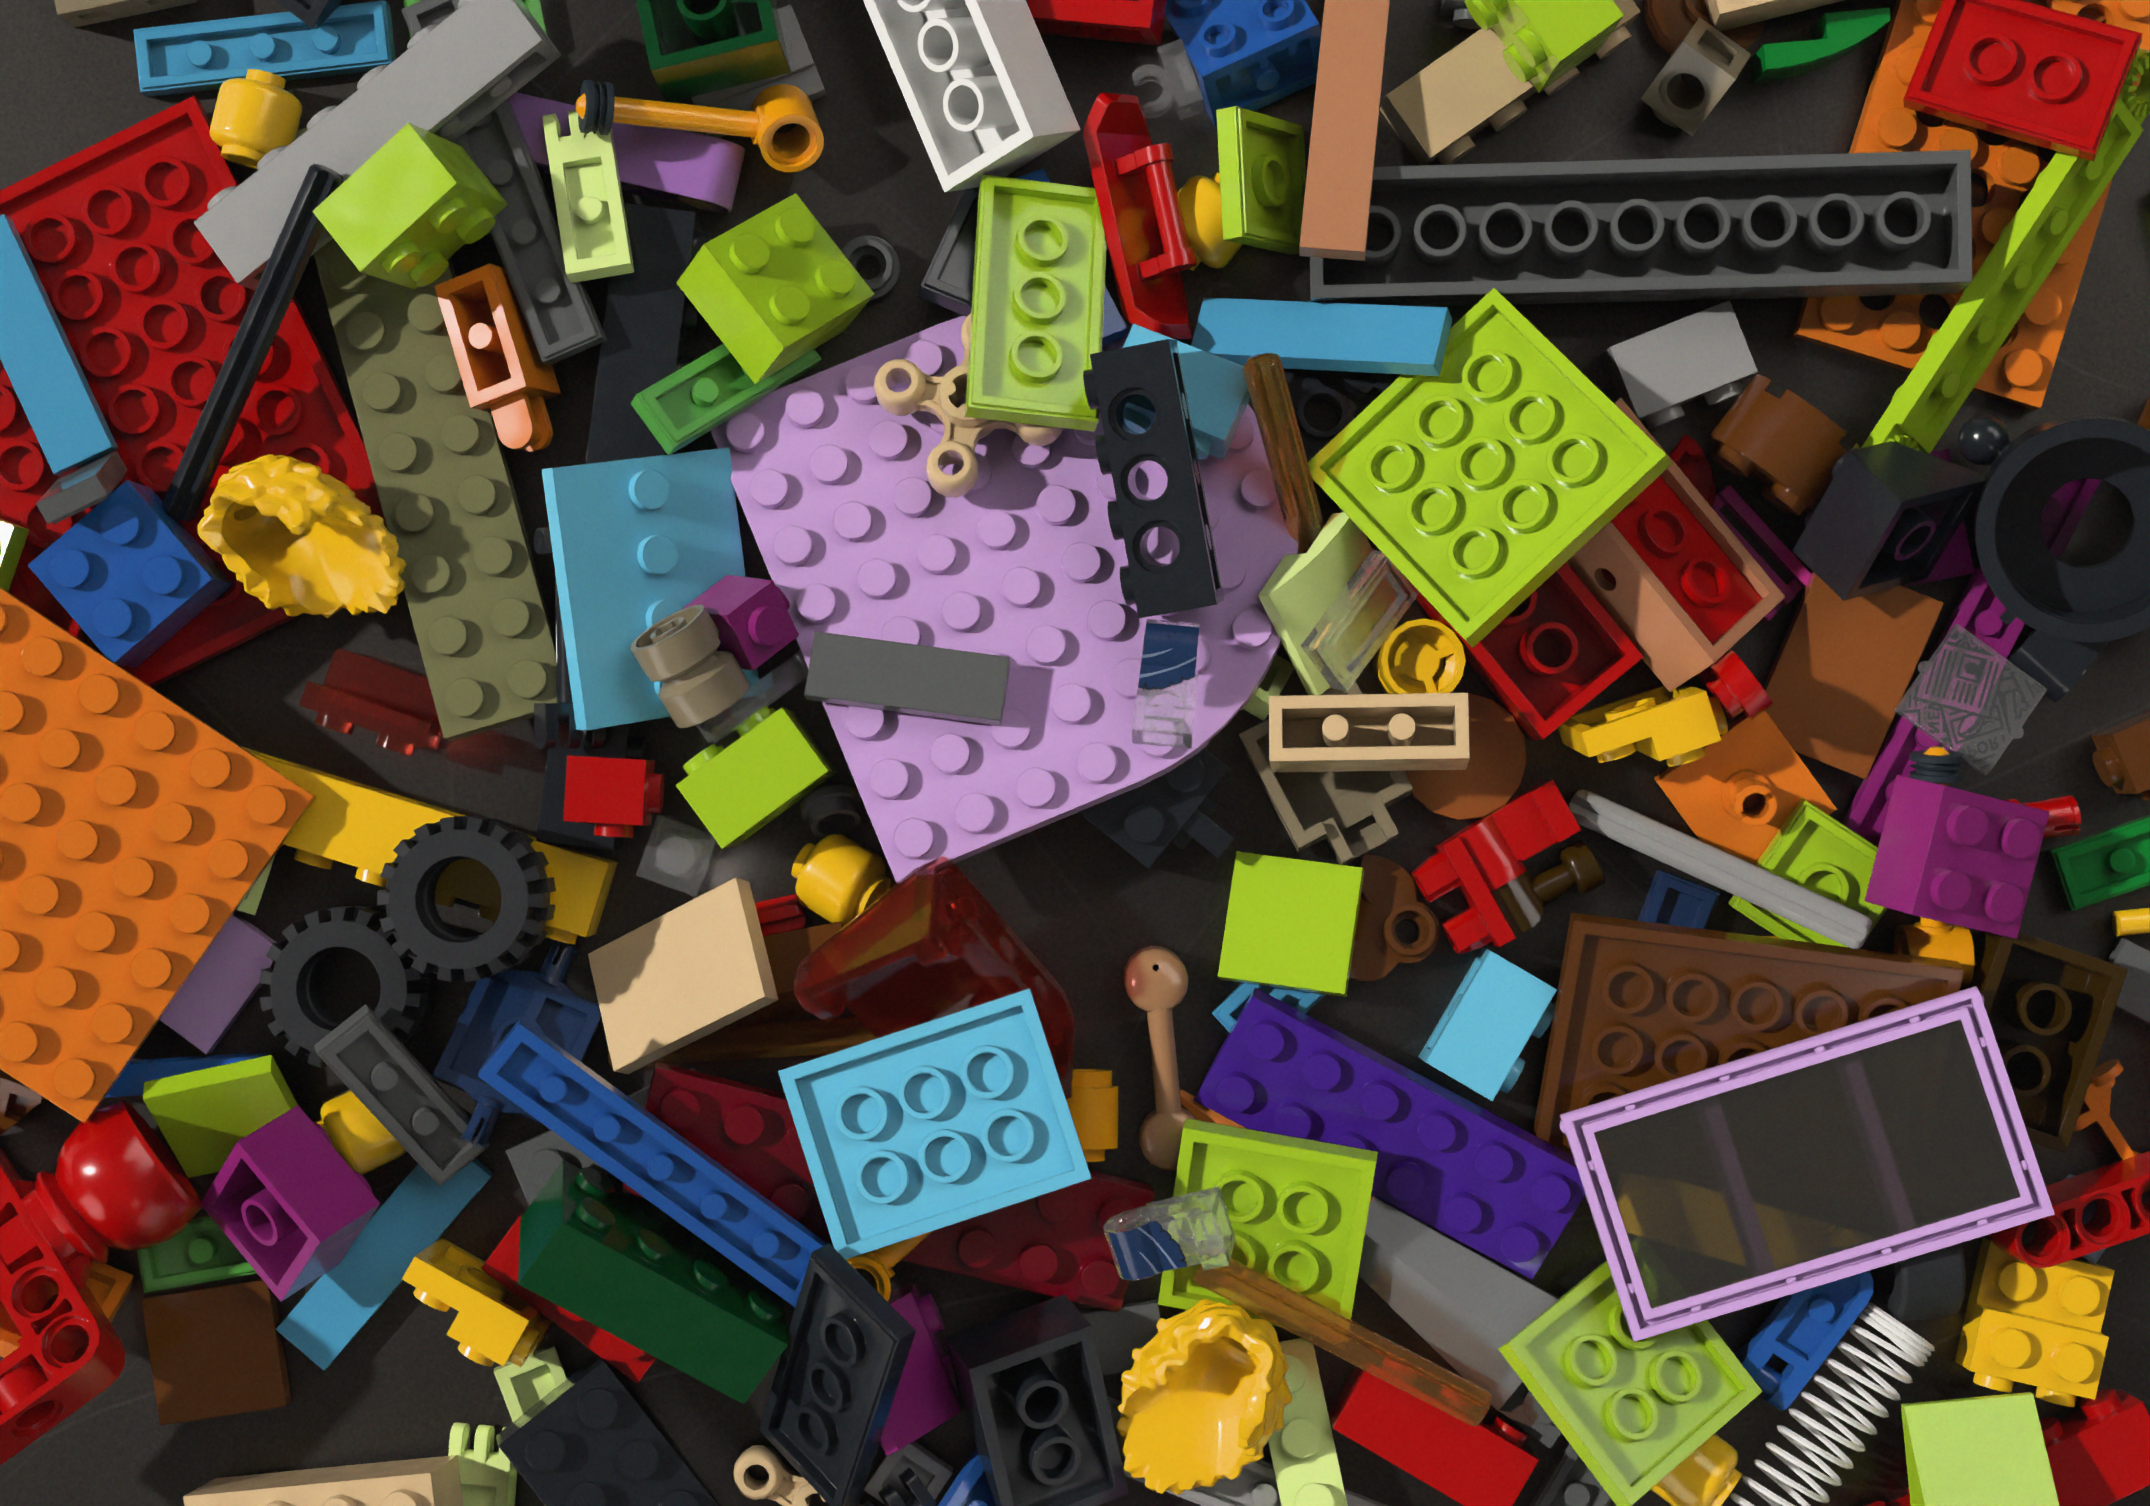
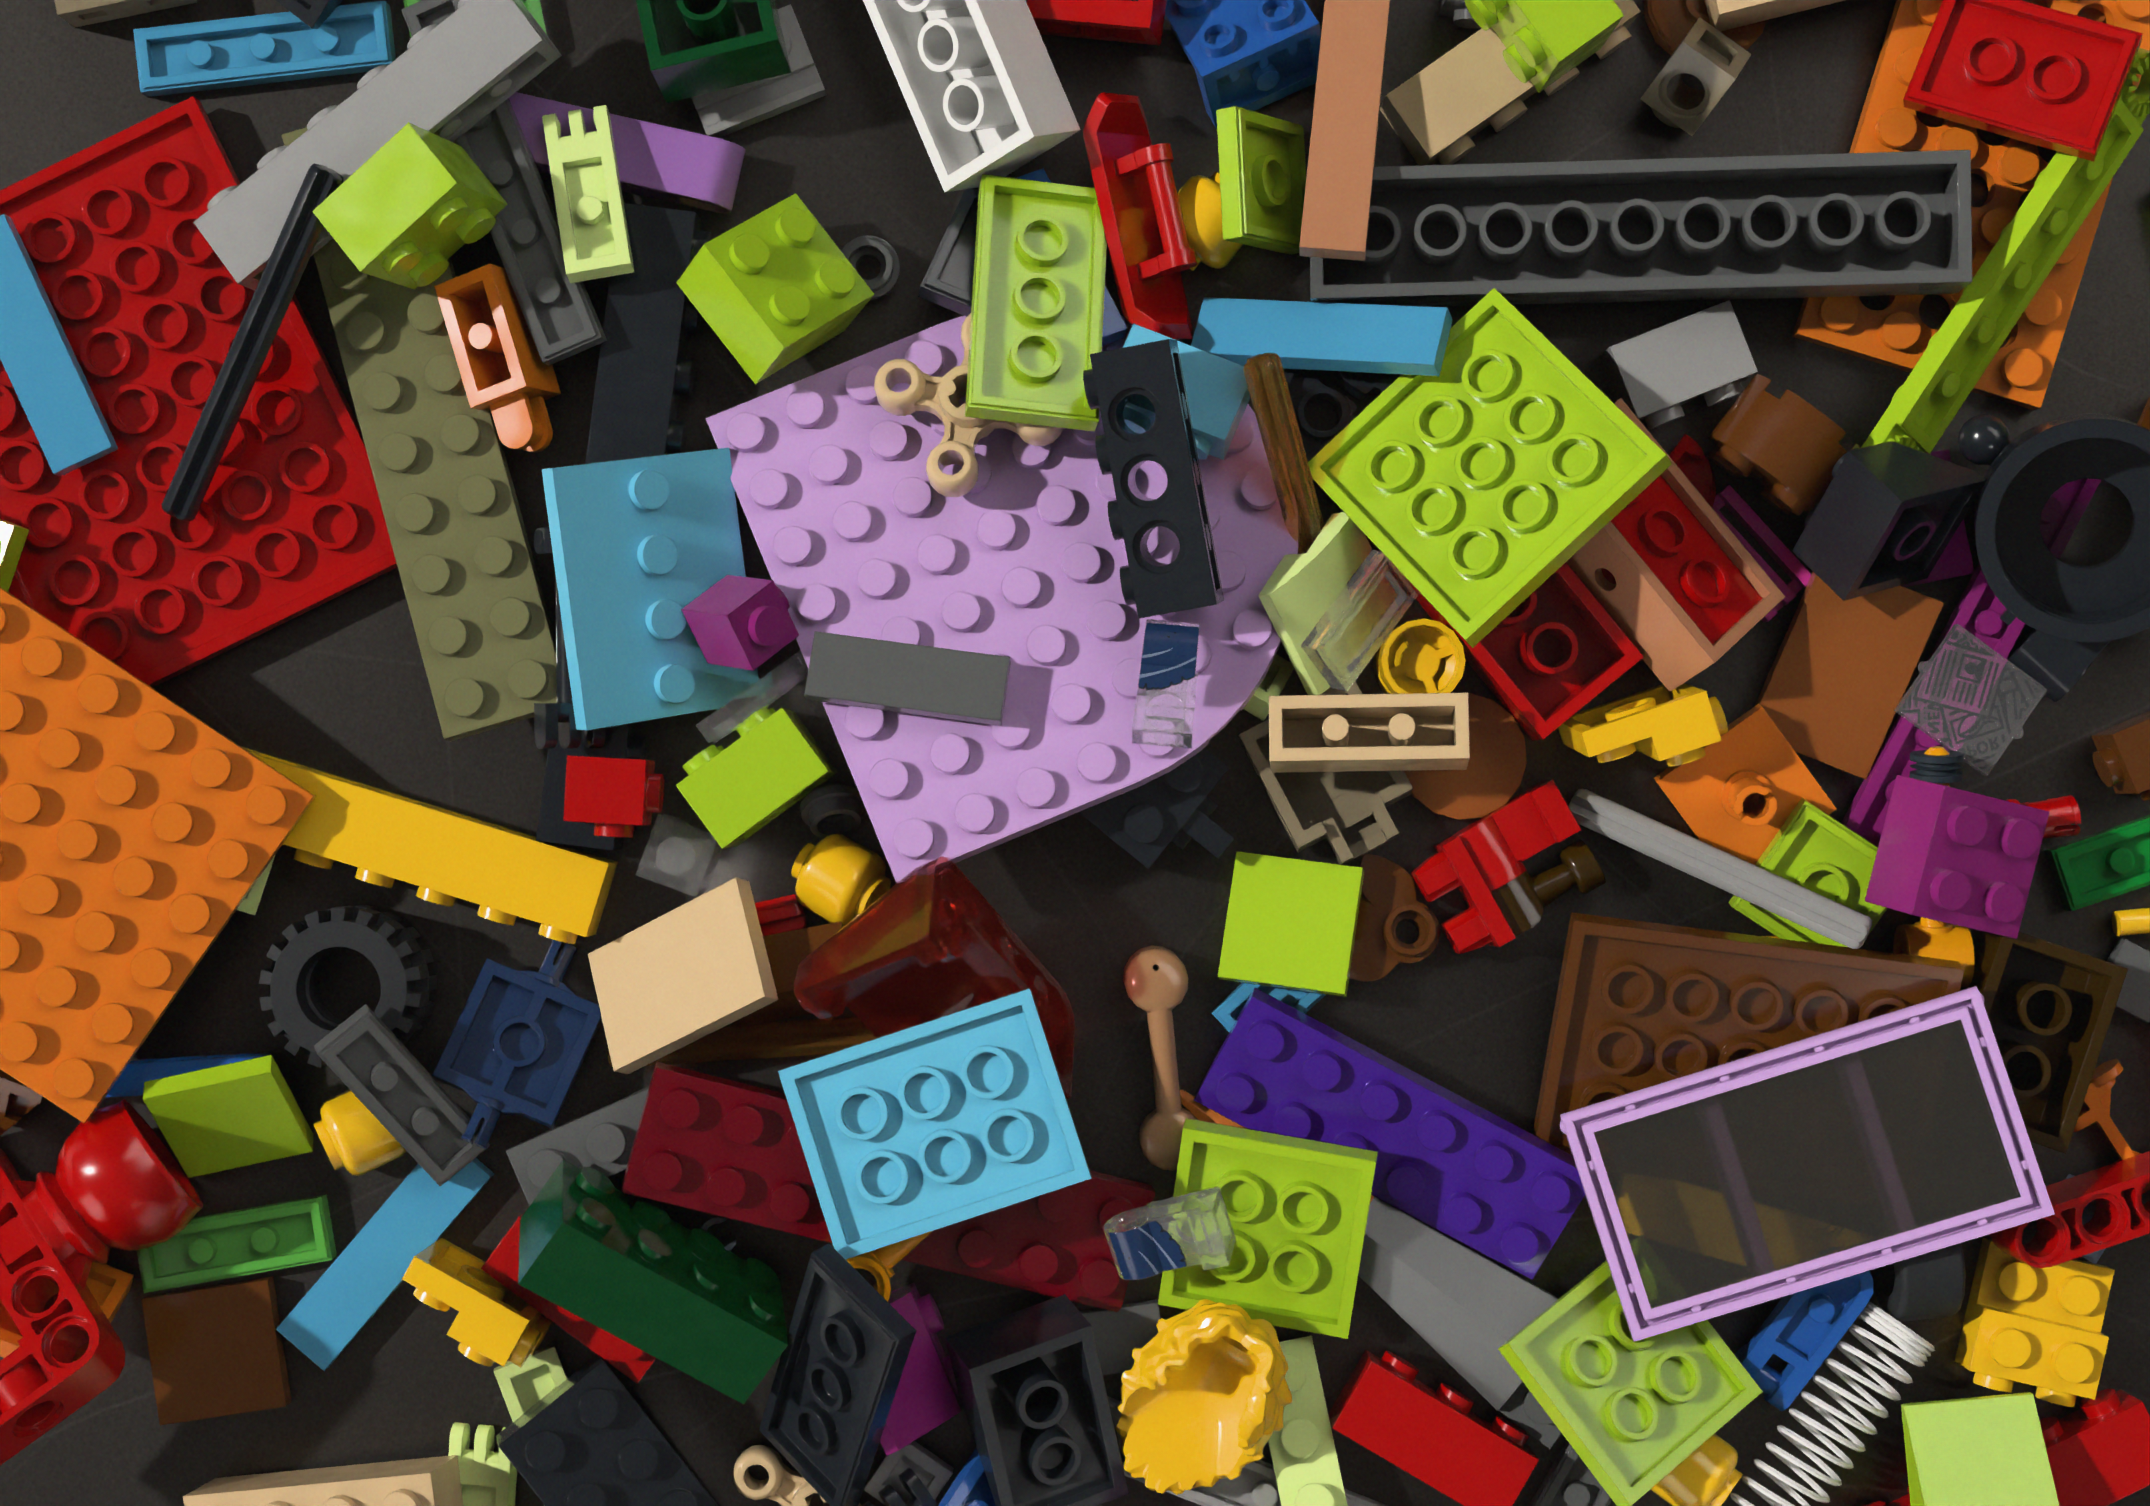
(82, 488): dark grey tile -> none
(130, 574): blue brick -> none
(220, 985): lavender tile -> none
(254, 117): yellow head -> none
(289, 1202): magenta brick -> none
(302, 539): yellow hair -> none
(377, 699): clear red bracket -> none
(413, 910): black tyre -> none
(651, 1159): blue plate -> none
(694, 674): dark tan wheel -> none
(708, 395): bright green tile -> none
(769, 111): light orange piece -> none
(1094, 1111): light orange brick -> none
(1176, 80): clear tile -> none
(1347, 1340): clear orange axle -> none
(1490, 1025): medium azure brick -> none
(1678, 902): dark blue tile -> none
(1735, 687): red plate -> none
(1831, 39): green slope -> none

